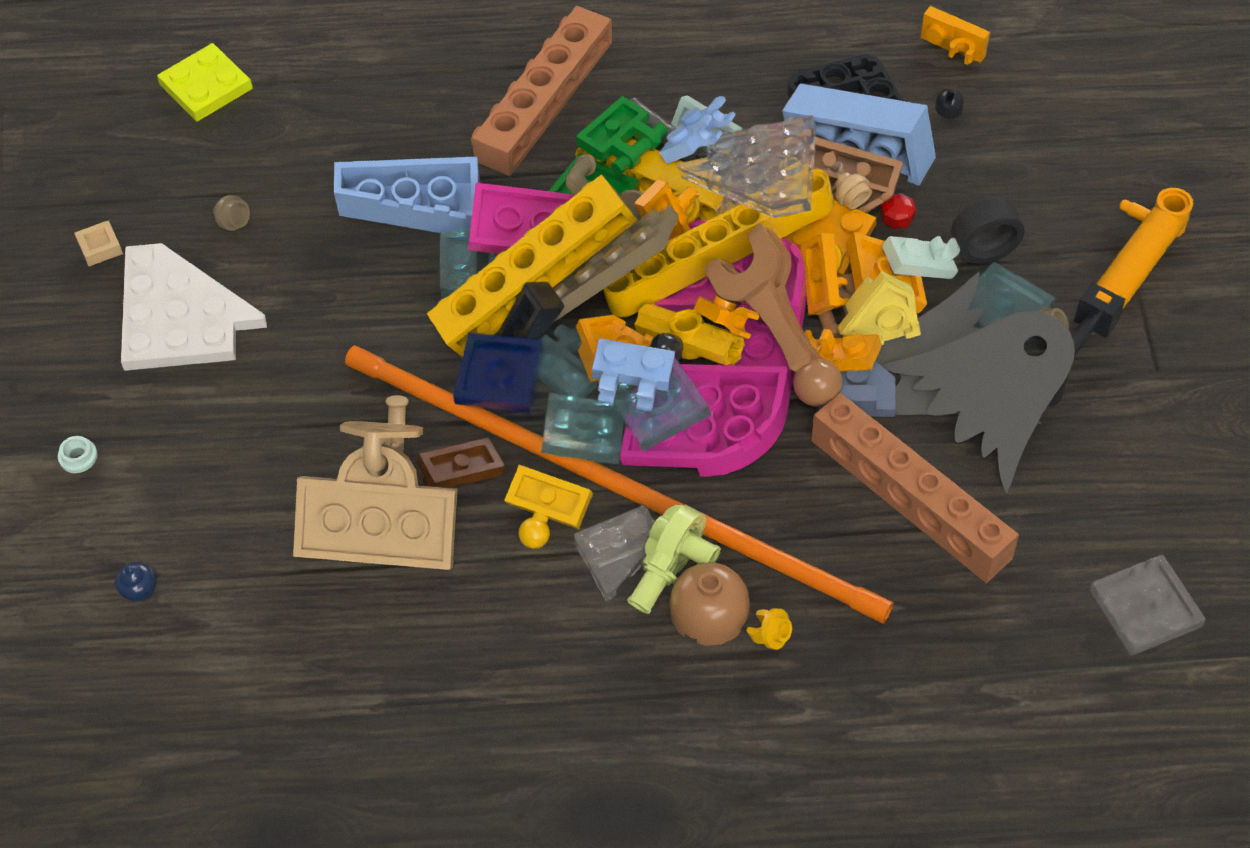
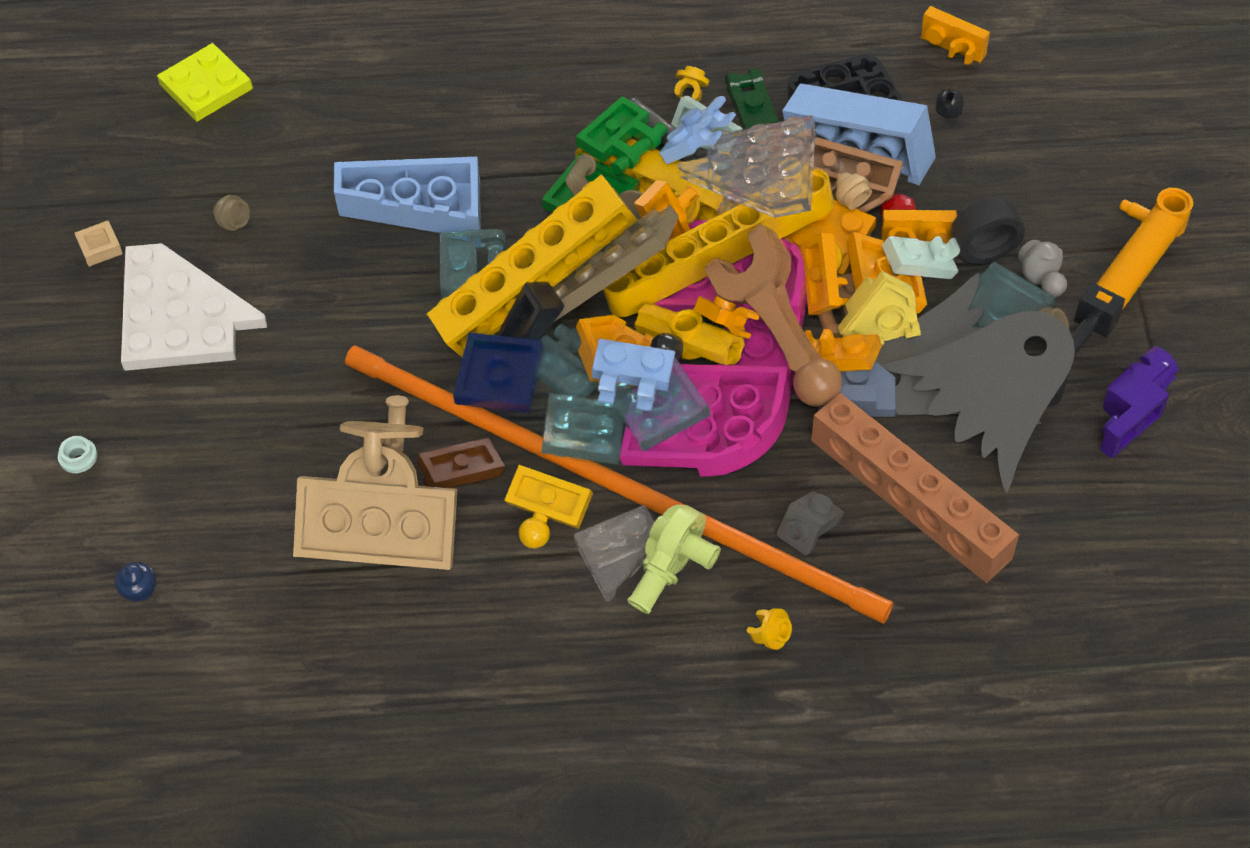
(506, 213): dark pink plate -> none
(542, 90): nougat brick -> none
(691, 78): none -> yellow plate
(709, 603): medium nougat cylinder -> none
(750, 106): none -> dark green plate
(808, 520): none -> dark grey bracket
(918, 224): none -> light orange plate
(1042, 265): none -> light grey animal
(1137, 399): none -> dark purple plate
(1147, 604): clear plate -> none

